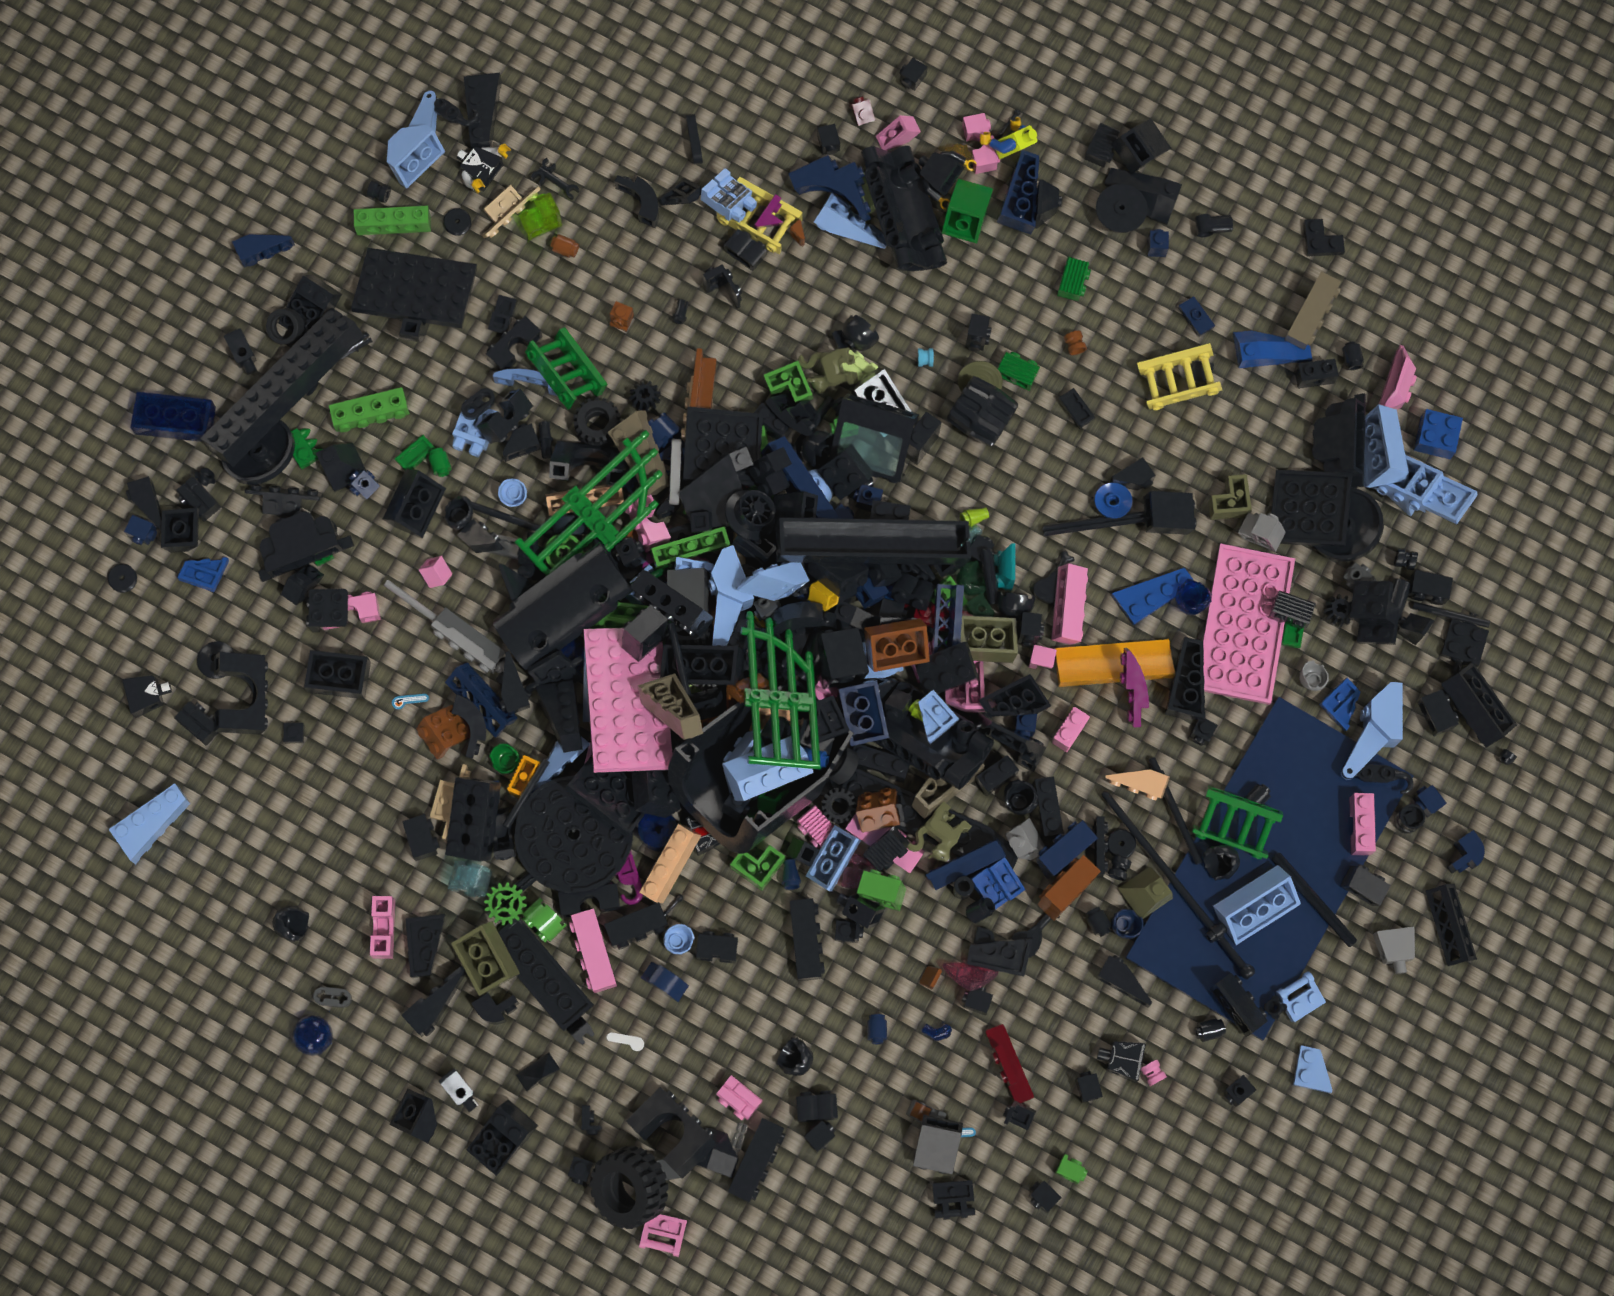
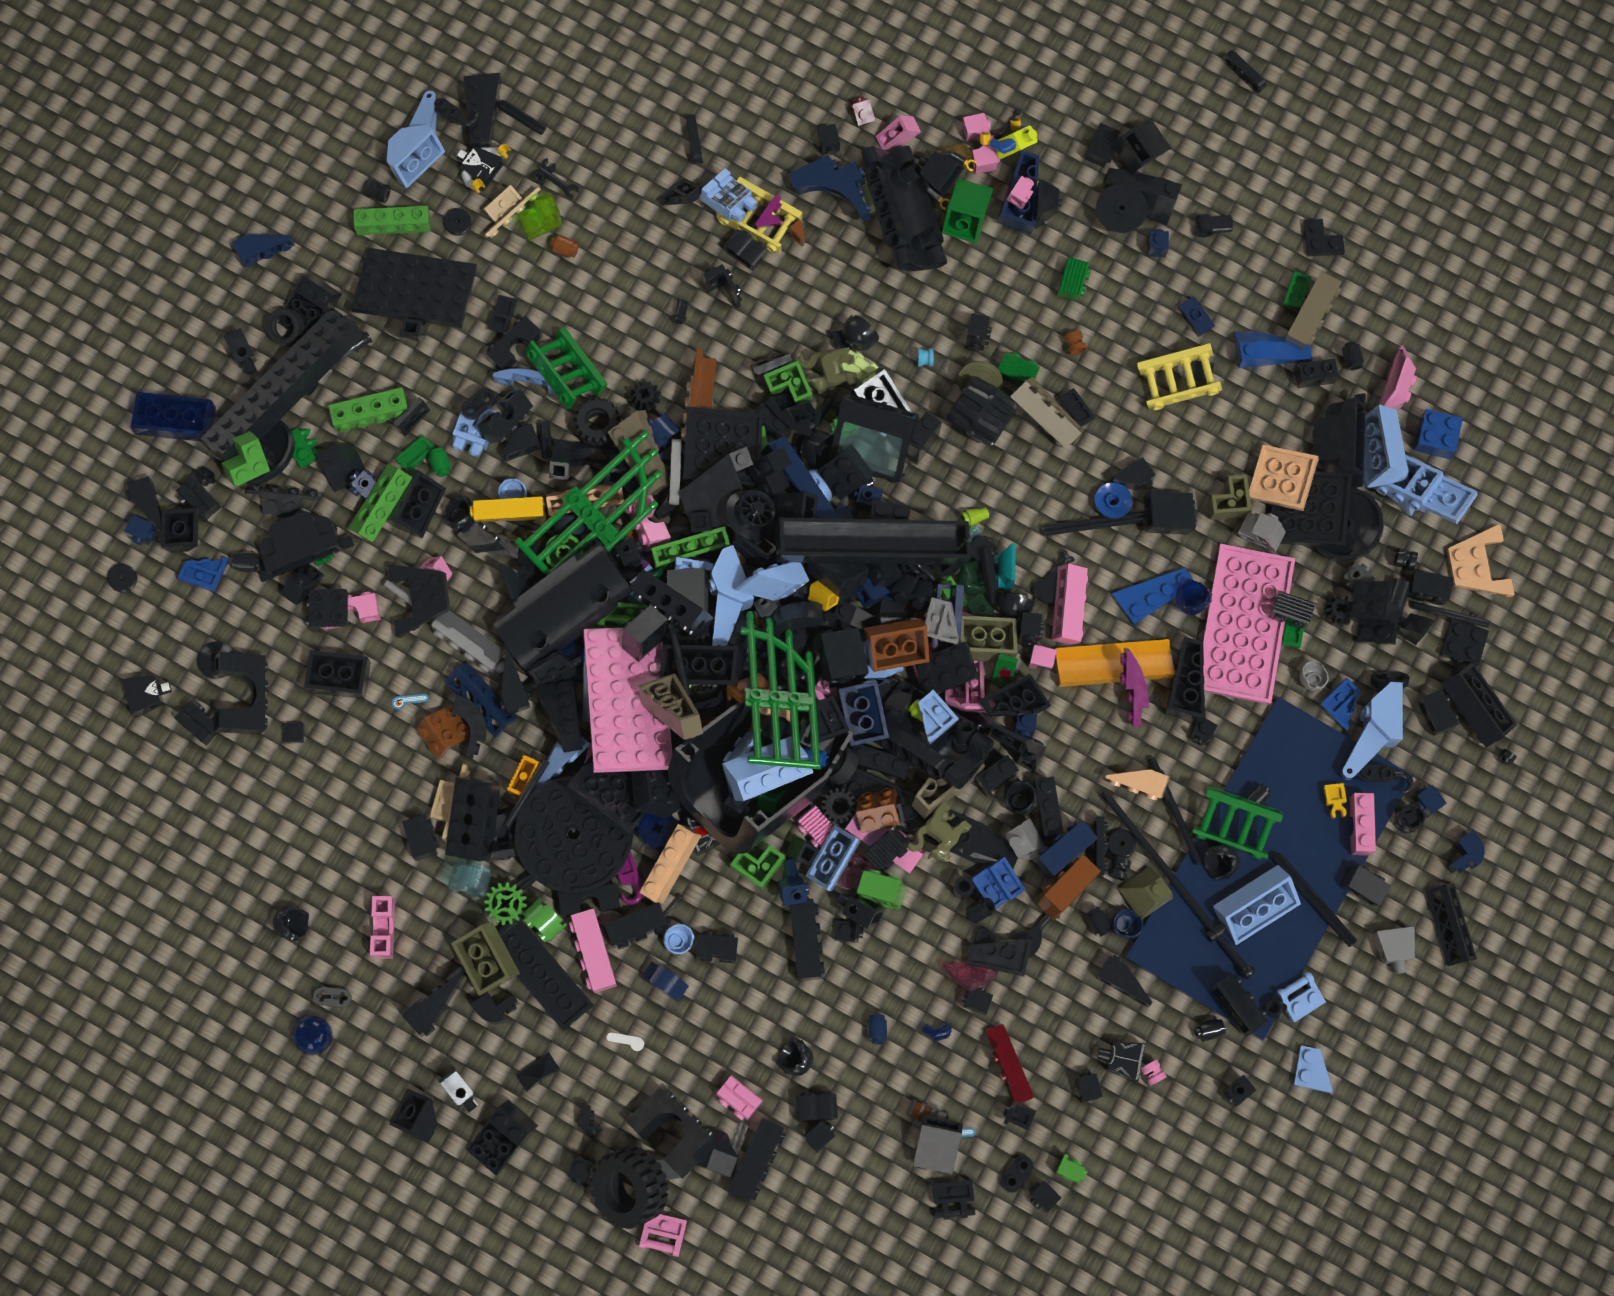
(146, 824): light blue wedge -> none
(246, 562): none -> black brick
(249, 461): none -> bright green brick
(380, 502): none -> bright green brick
(412, 416): none -> black tile
(423, 943): black wing -> none
(427, 594): none -> black wing
(505, 758): green hair -> none
(509, 509): none -> yellow slope
(522, 117): none -> black axle
(579, 1029): black tile -> none
(621, 316): dark orange brick -> none
(644, 194): black arch -> none
(777, 360): none -> black plate
(793, 890): none -> dark blue brick
(840, 220): light blue wedge -> none
(913, 74): black brick -> none
(930, 977): dark orange slope -> none
(941, 621): none -> light grey wing
(966, 864): dark blue fence -> none
(1004, 670): none -> green tile
(1017, 1174): none -> black plate
(1021, 192): none -> bright pink brick
(1047, 412): none -> dark tan wedge
(1070, 729): bright pink brick -> none
(1244, 71): none -> black beam
(1283, 477): none -> light nougat plate
(1296, 290): none -> green plate
(1335, 796): none -> yellow plate
(1381, 679): none -> black plate
(1470, 564): none -> light nougat wing

